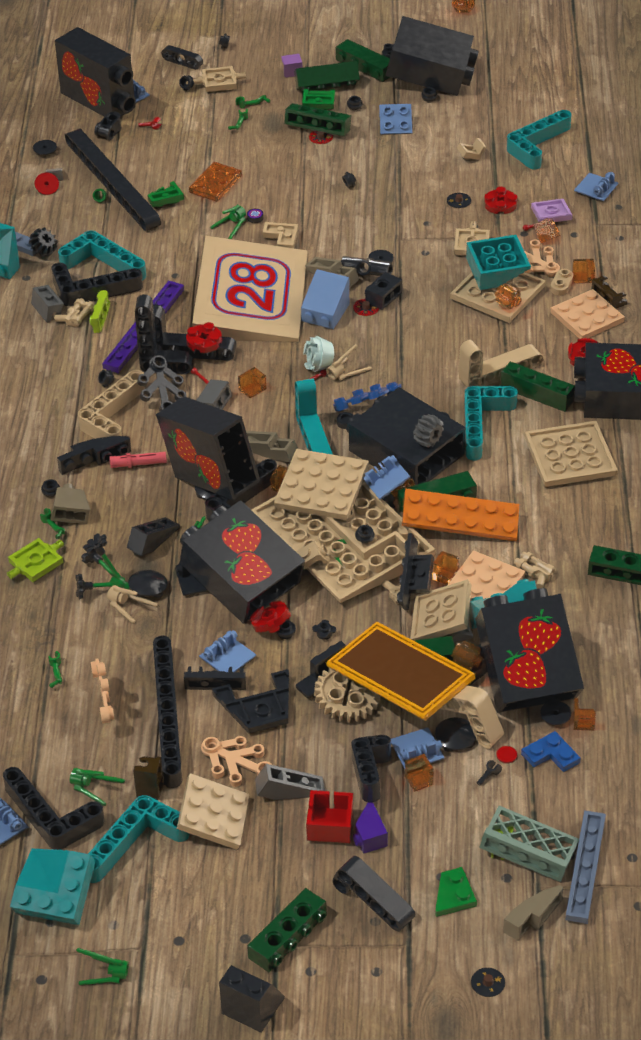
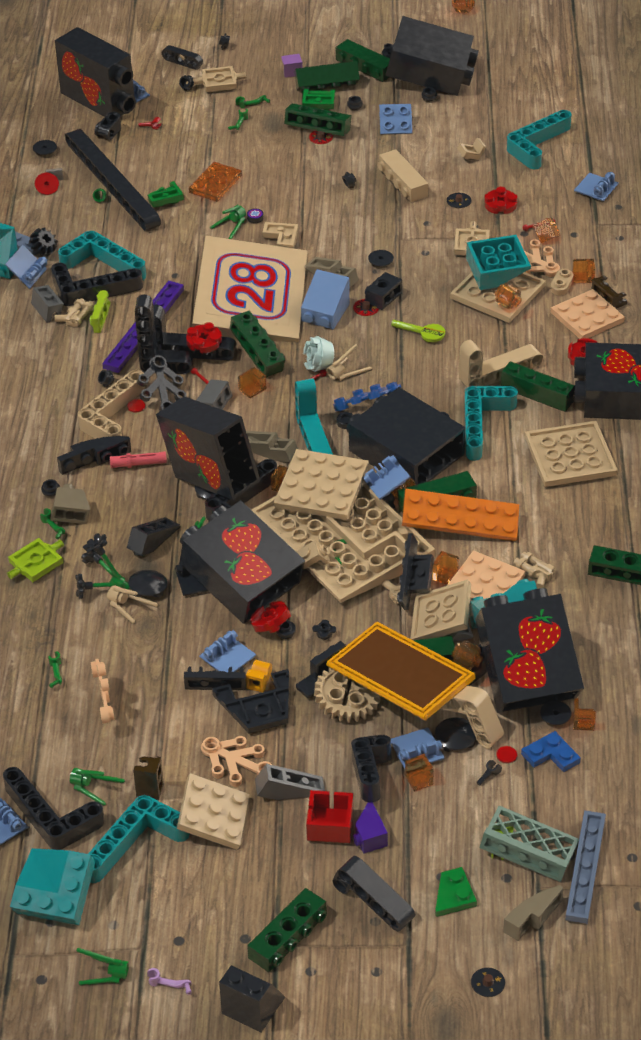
(27, 266): none -> medium blue hinge
(136, 405): none -> red piece
(156, 980): none -> lavender piece
(167, 712): black beam -> none
(257, 343): none -> dark green brick
(261, 672): none -> light orange leg
(364, 534): black plate -> none
(375, 268): black piece -> none
(403, 175): none -> tan brick
(428, 430): dark grey gear -> none
(429, 333): none -> lime piece
(553, 209): lavender tile -> none

